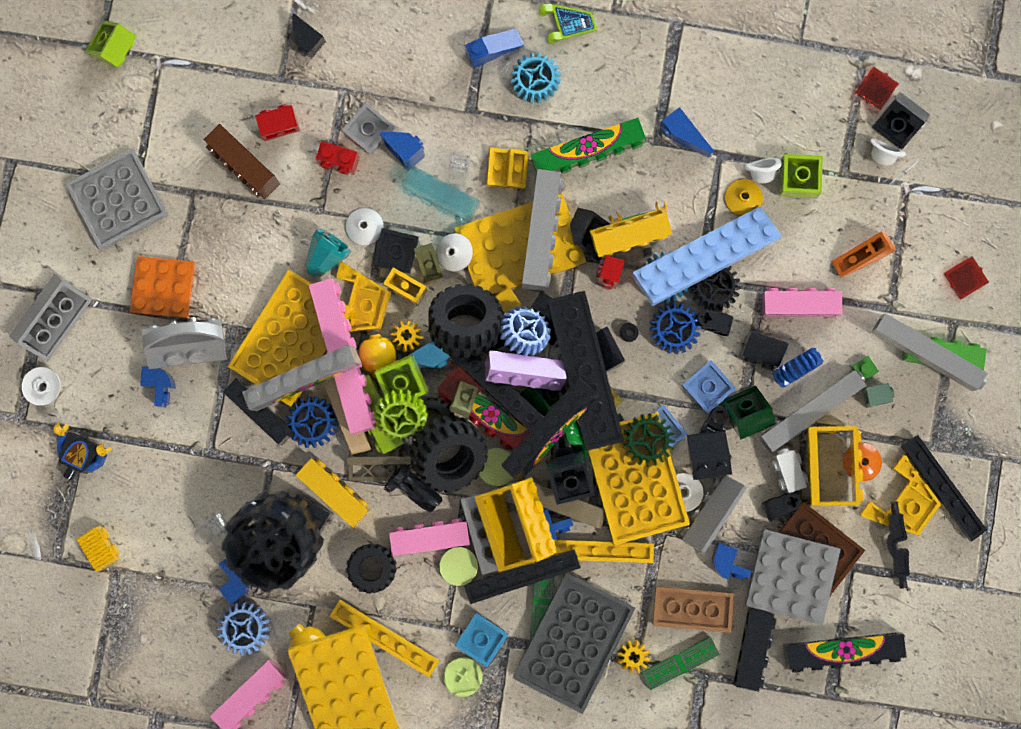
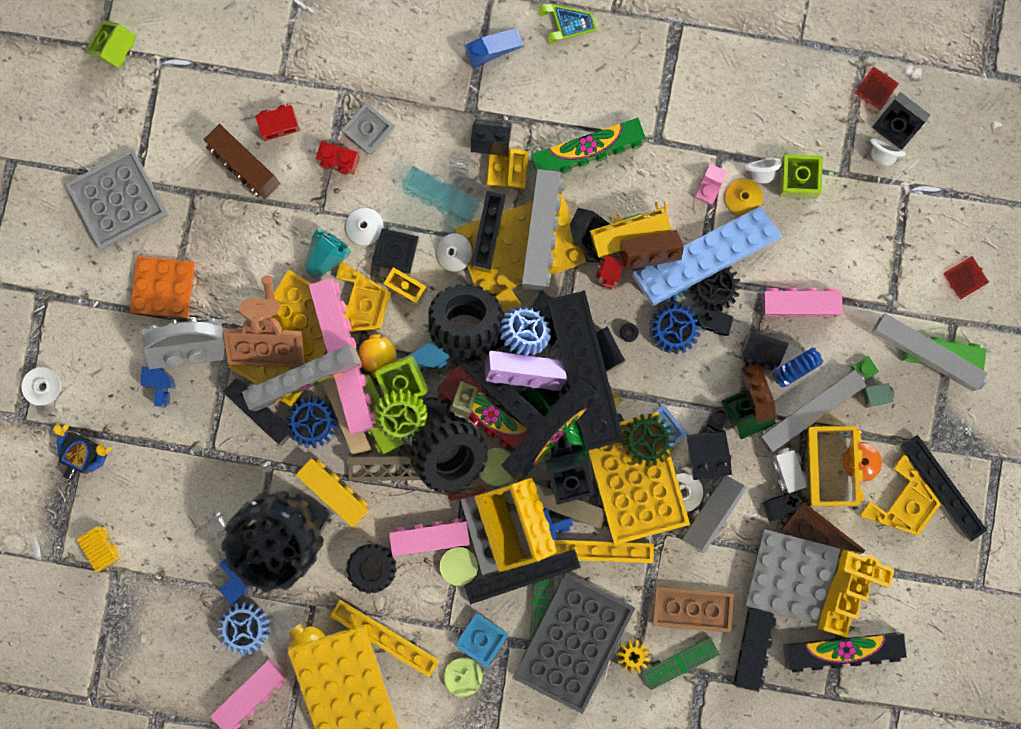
(50, 317): light grey slope -> none
(259, 343): none -> nougat plate
(306, 37): black slope -> none
(401, 340): yellow gear -> none
(404, 147): blue slope -> none
(414, 489): black piece -> none
(428, 262): olive slope -> none
(467, 492): none -> clear red piece
(488, 231): none -> black brick
(491, 137): none -> black slope
(541, 63): medium azure gear -> none
(651, 249): none -> reddish brown brick
(683, 131): blue slope -> none
(708, 387): medium blue plate -> none
(711, 184): none -> bright pink slope
(723, 560): blue brick -> none
(758, 393): none -> reddish brown brick
(849, 587): none -> yellow slope
(864, 254): orange slope -> none
(896, 535): black piece -> none

